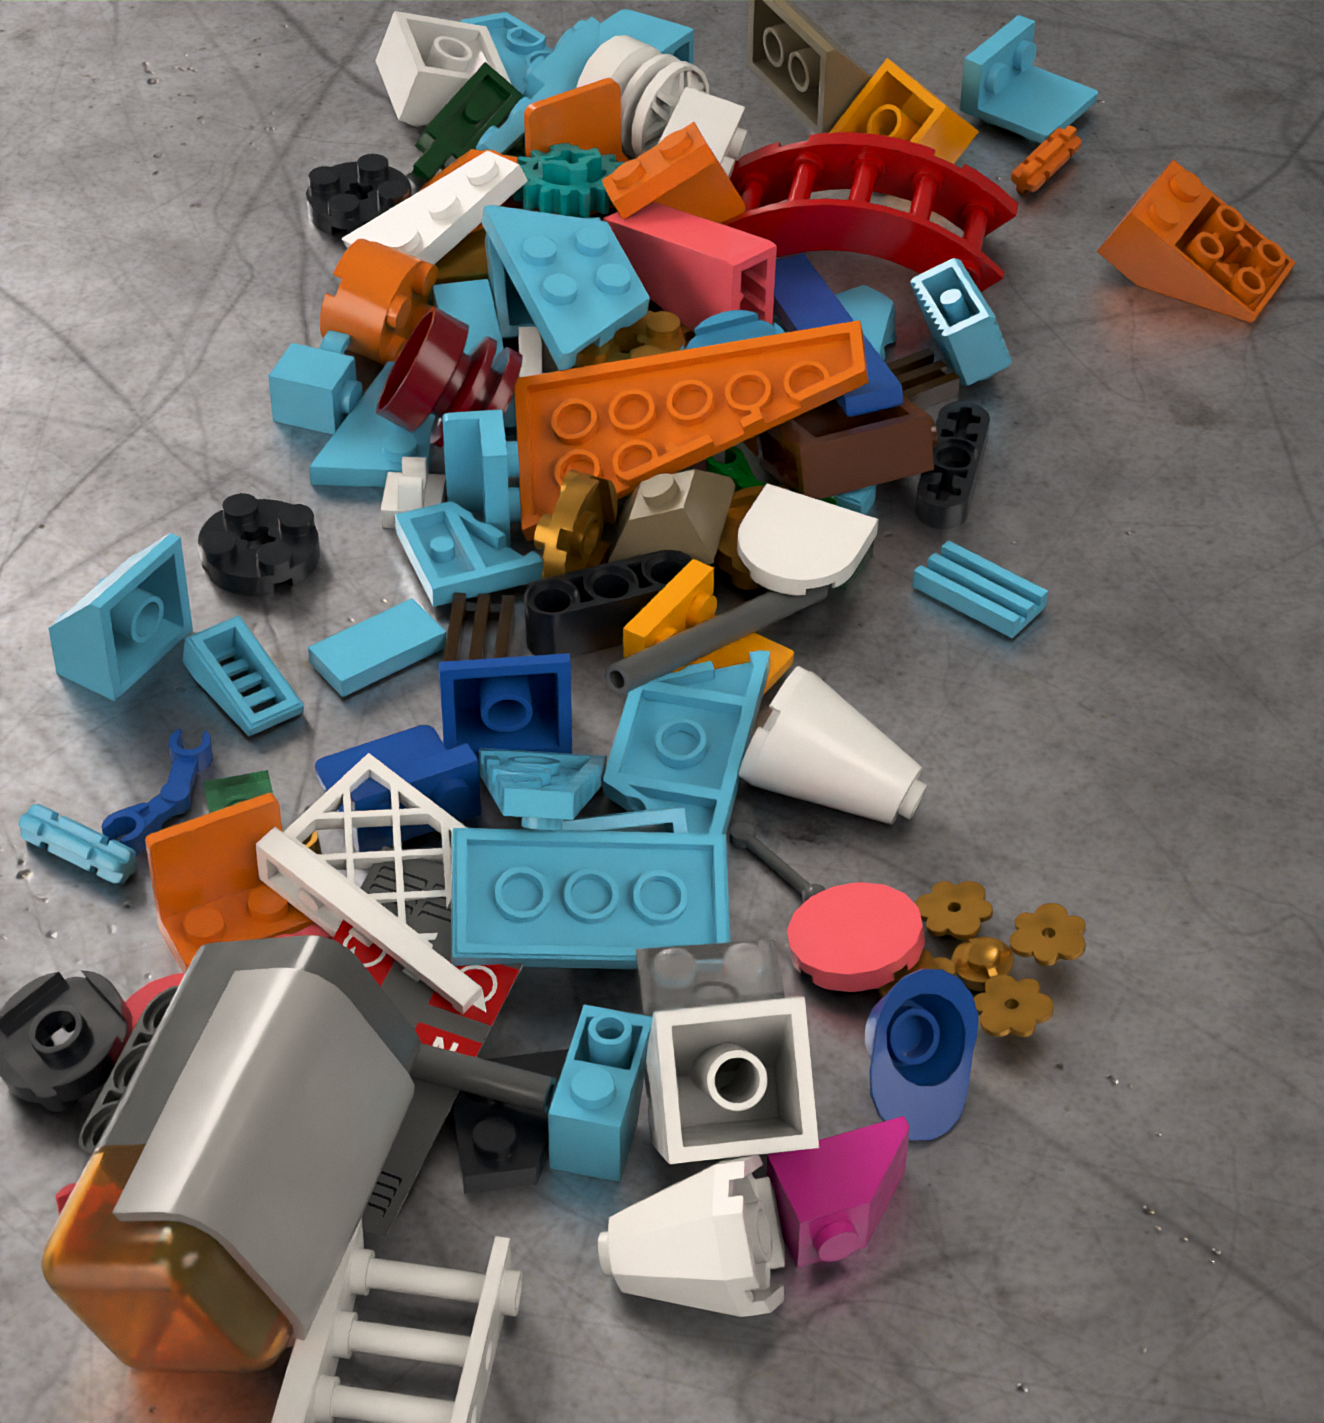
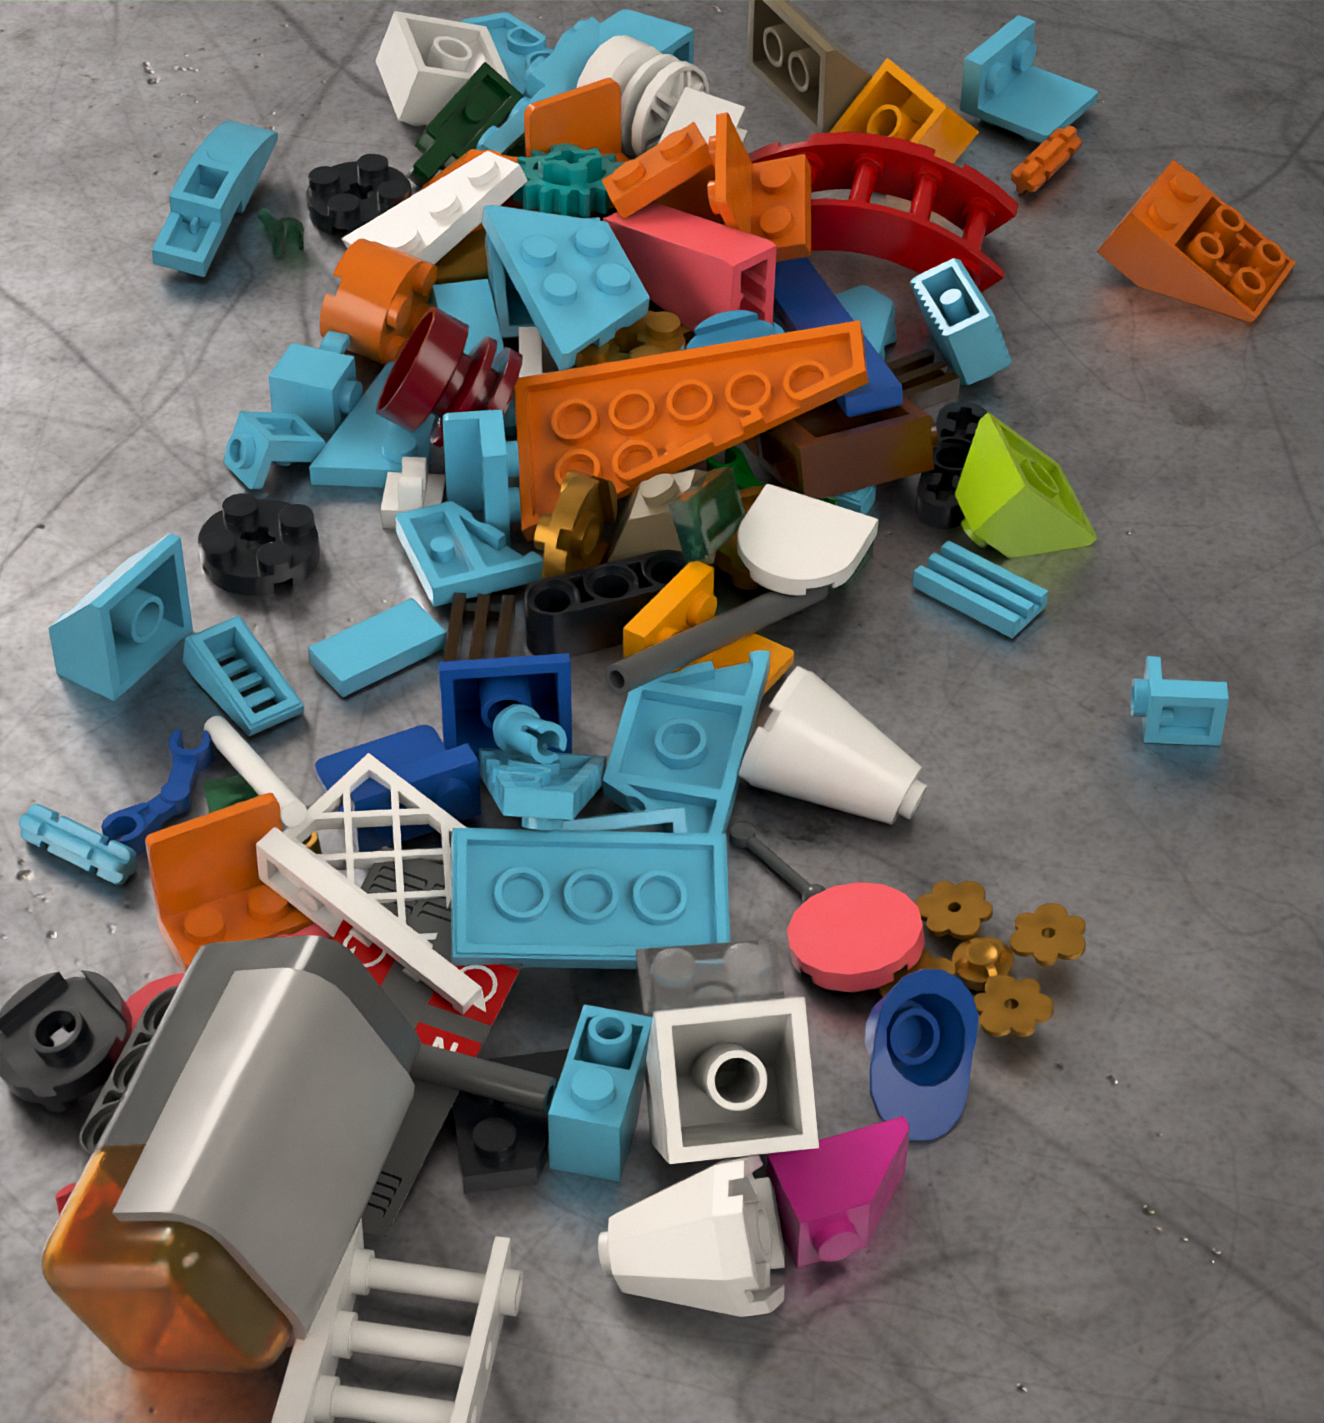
(209, 193): none -> medium azure slope
(255, 770): none -> white bar
(267, 439): none -> medium azure bracket
(283, 231): none -> clear green hand
(521, 732): none -> medium azure pin
(707, 513): none -> clear green tile
(761, 197): none -> orange bracket
(1018, 496): none -> lime slope
(1179, 709): none -> medium azure bracket

